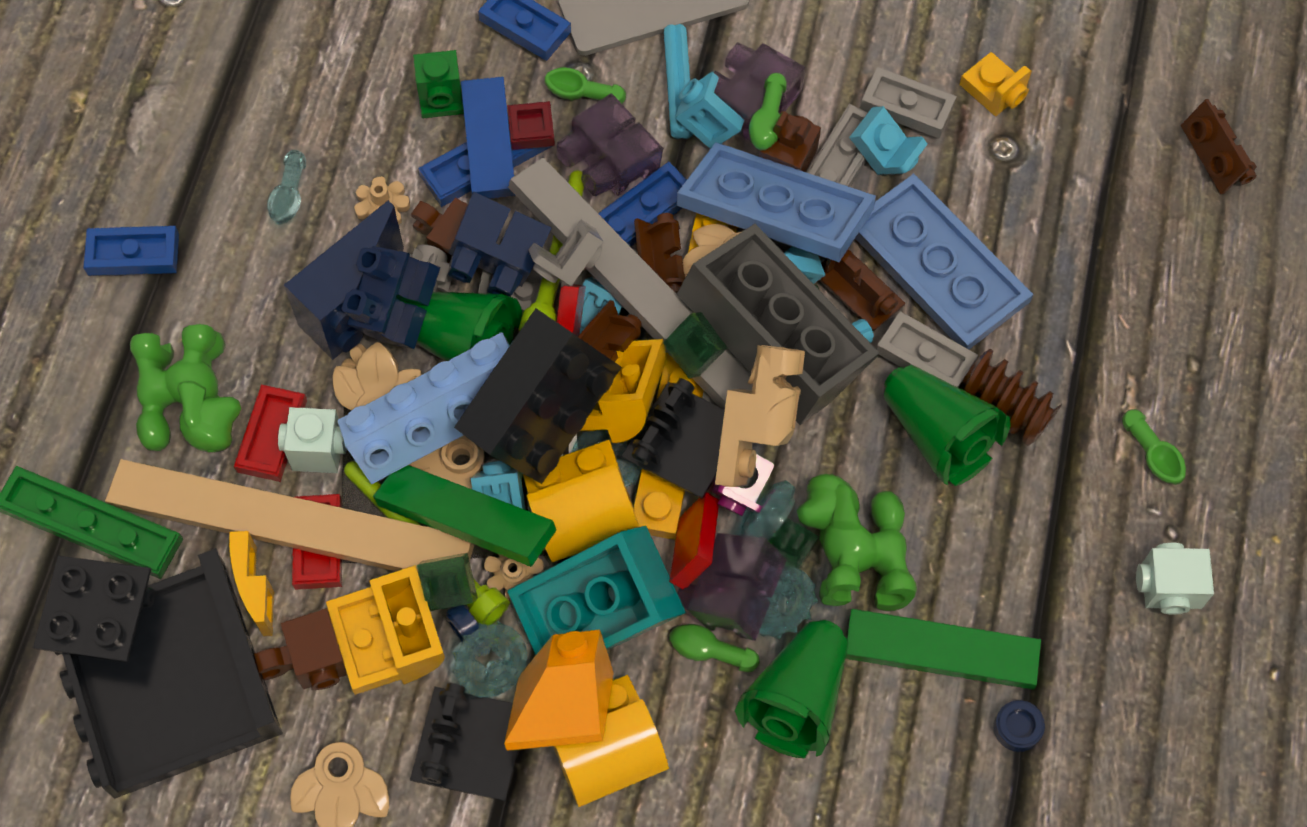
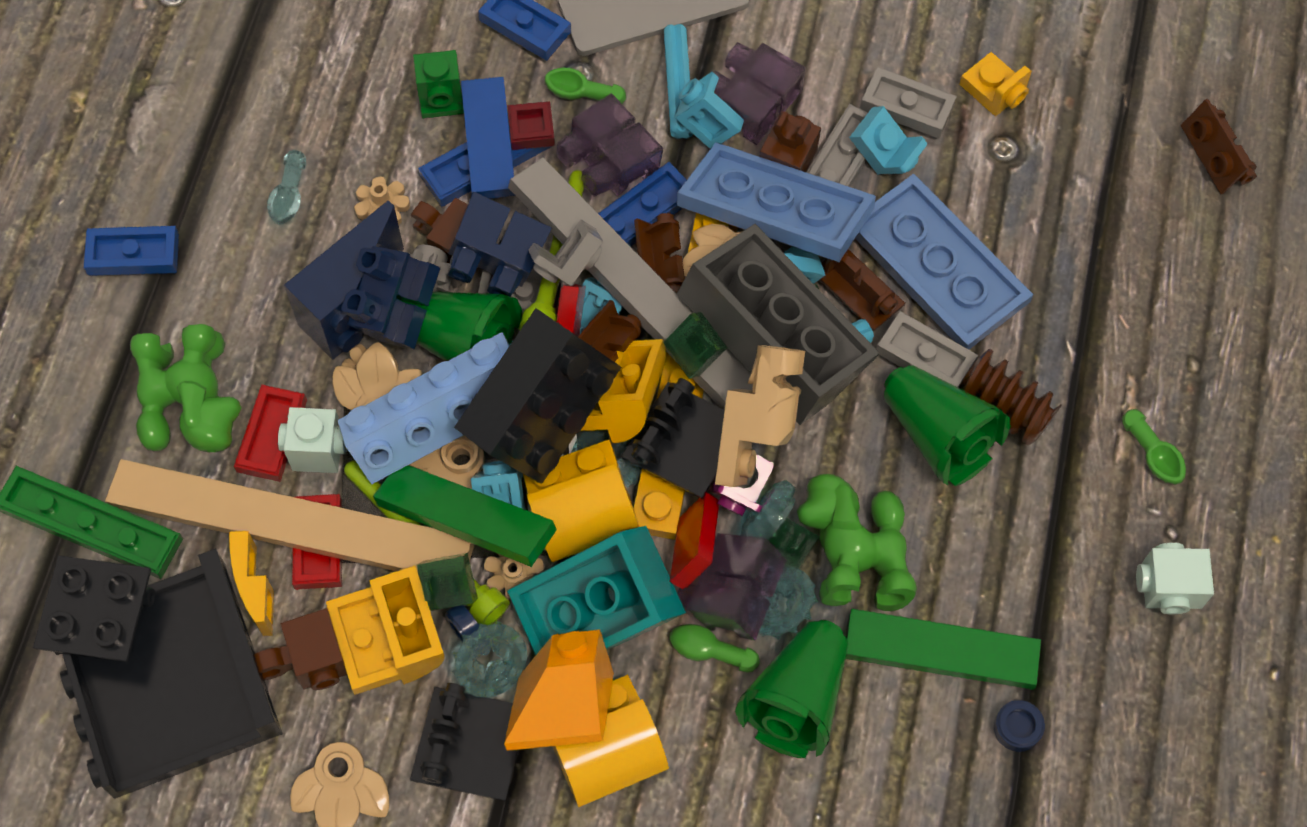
(765, 118): bright green piece -> none

